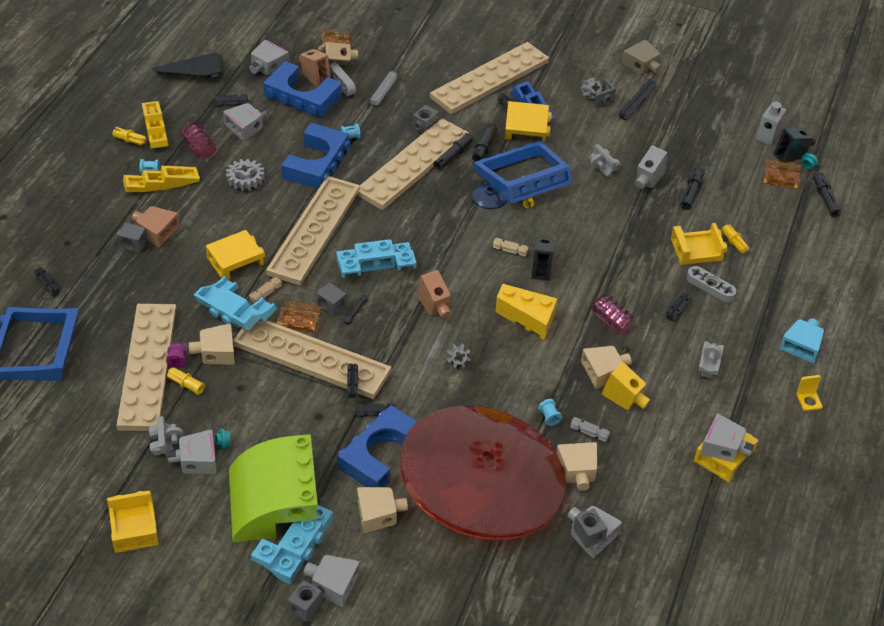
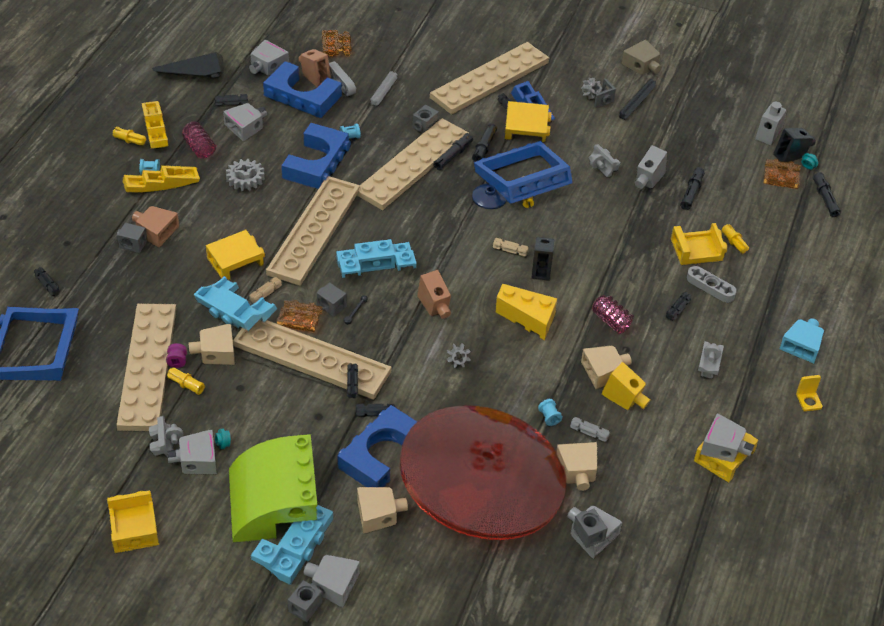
(338, 52): tan torso -> none

